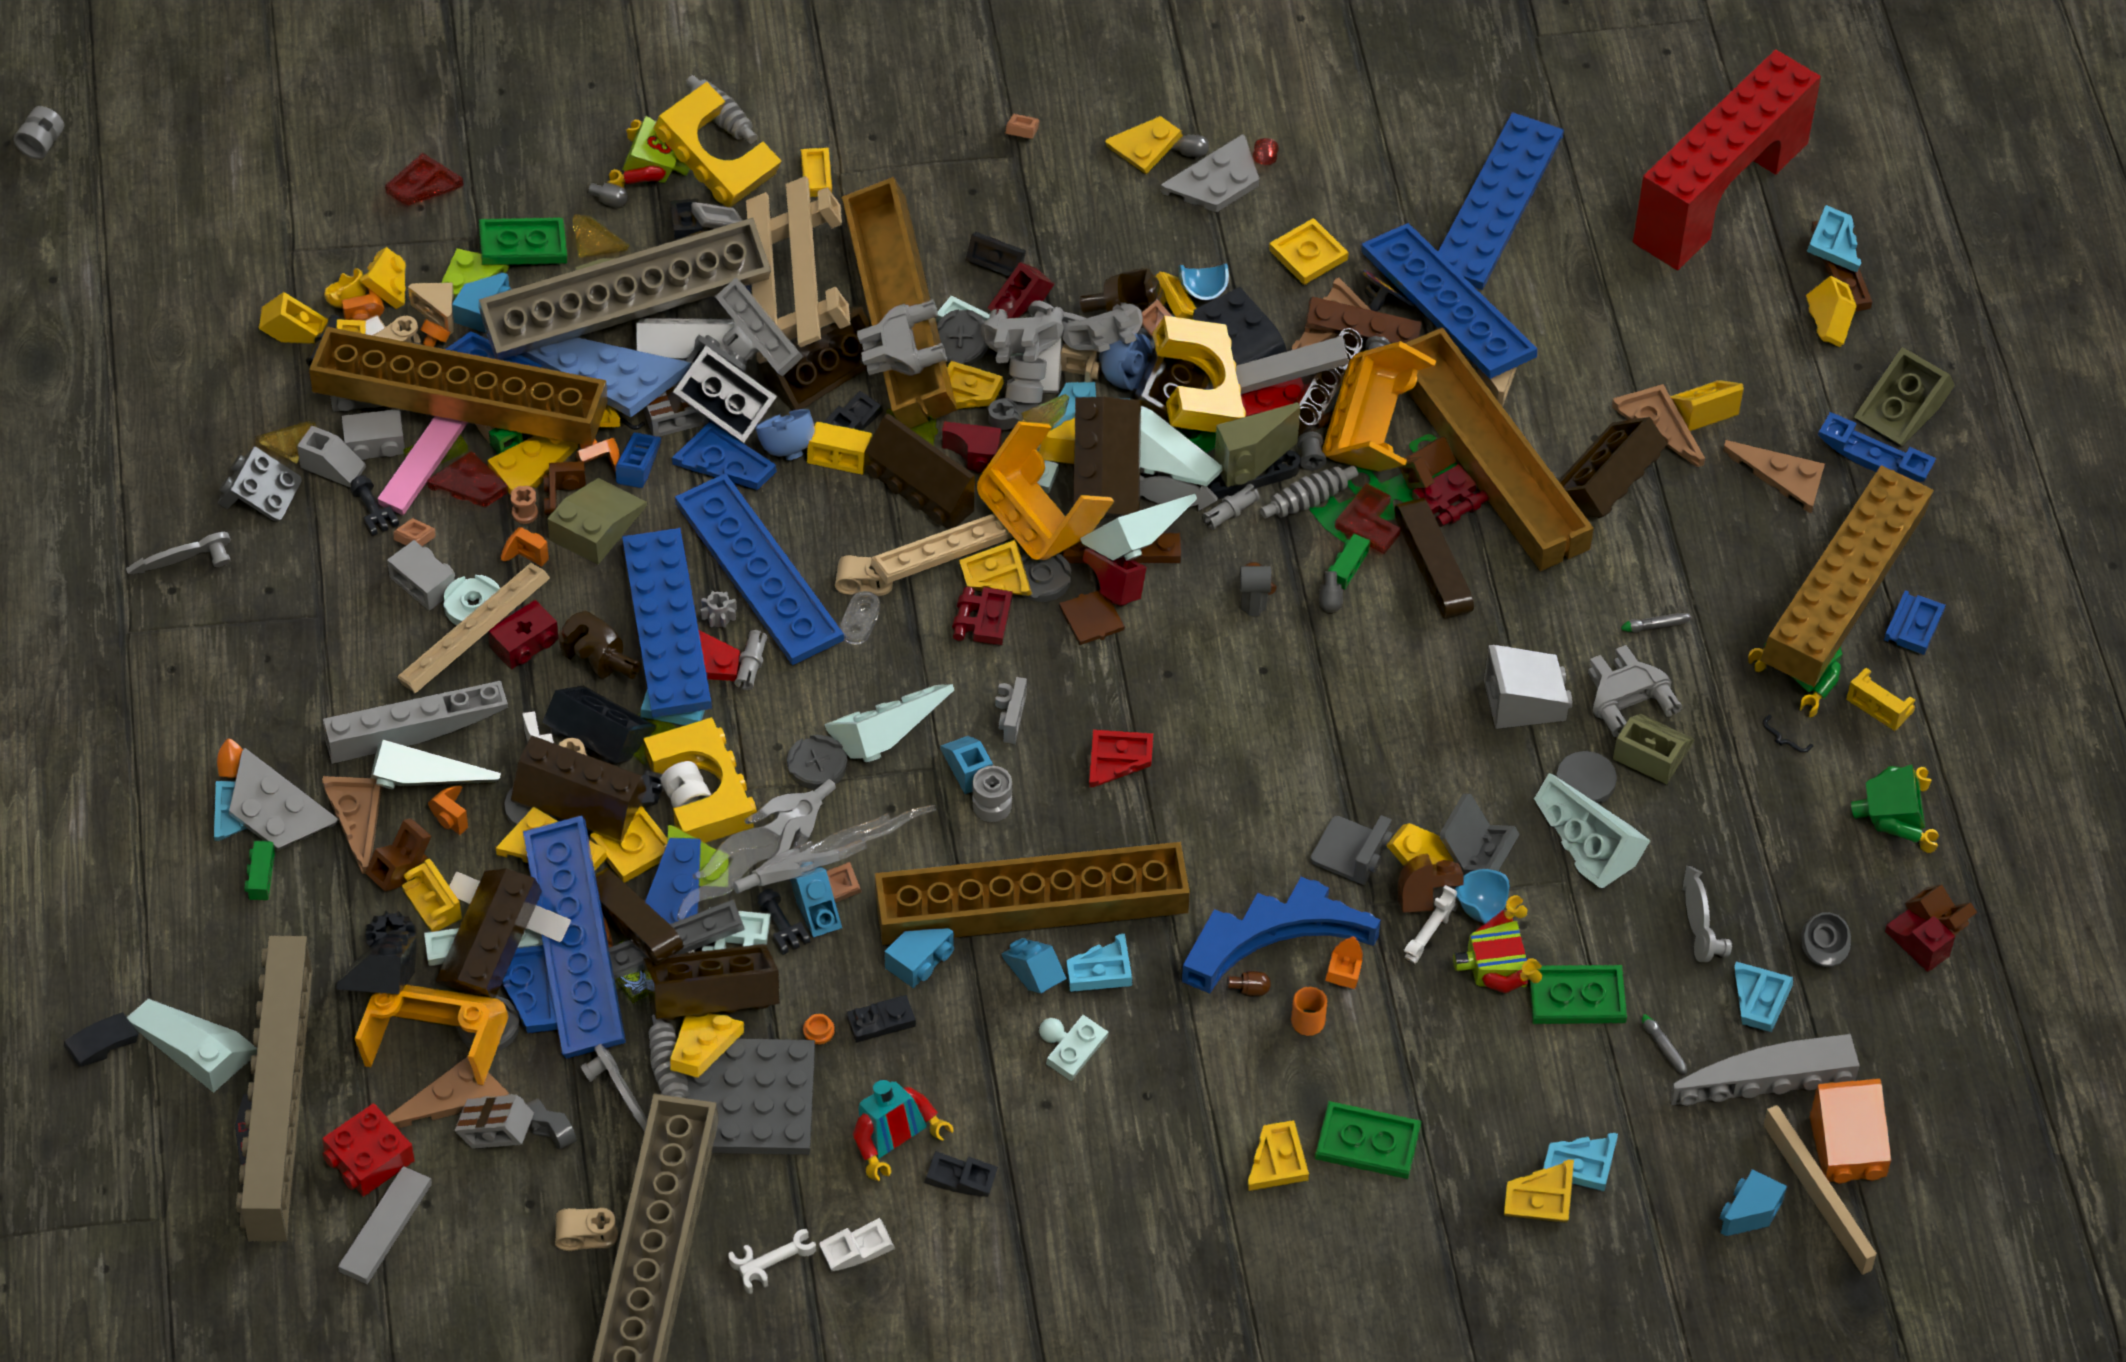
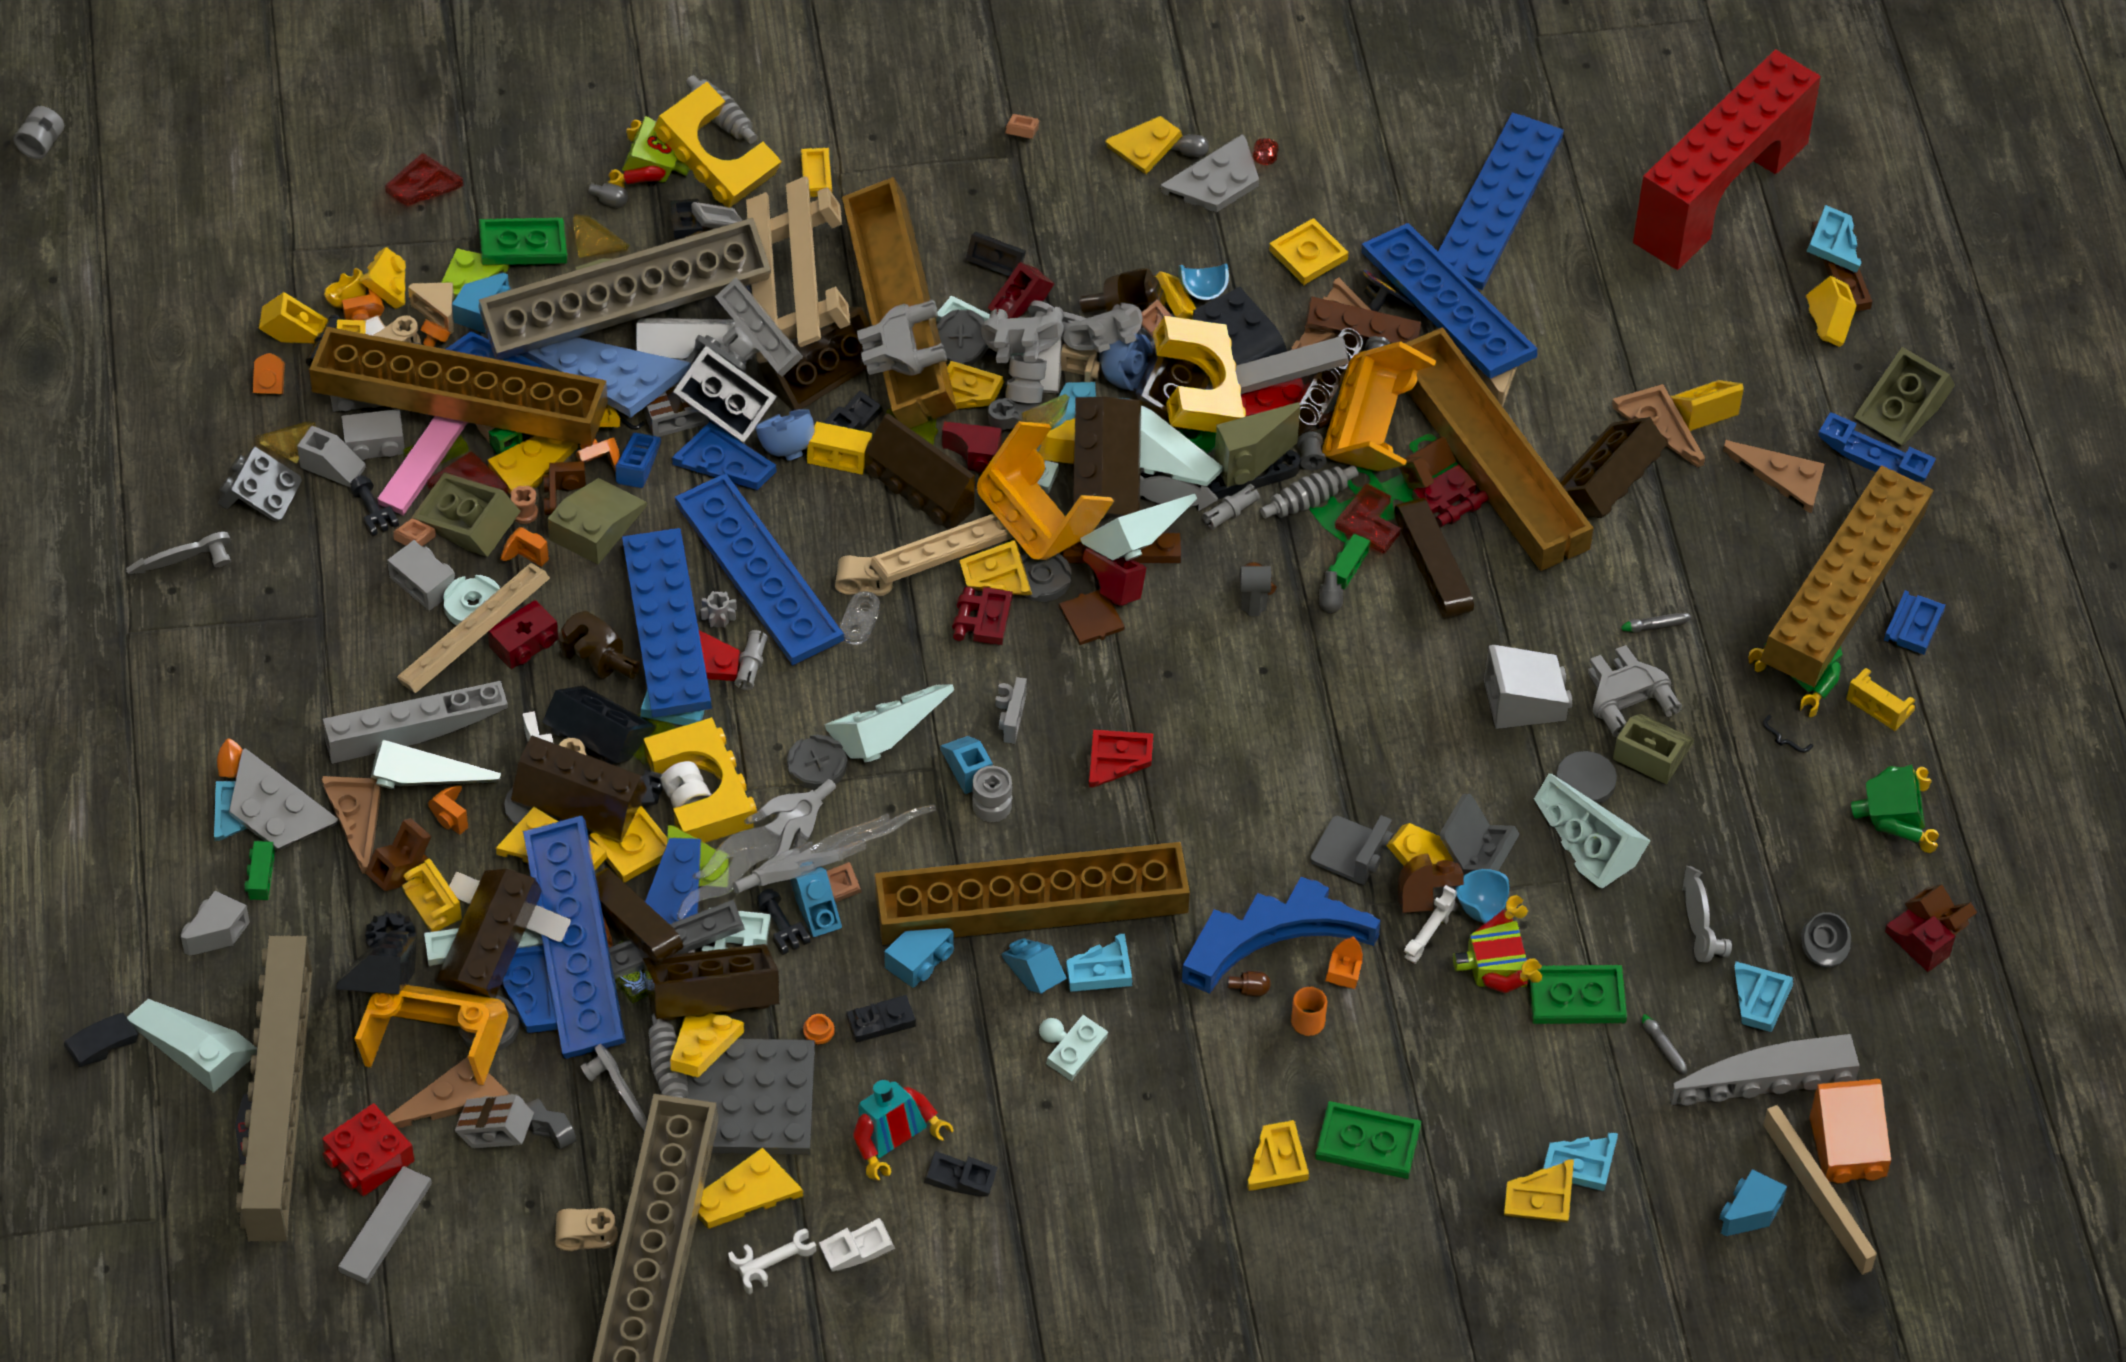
(216, 925): none -> light grey slope
(269, 374): none -> orange plate
(467, 513): none -> olive slope
(747, 1187): none -> yellow wing

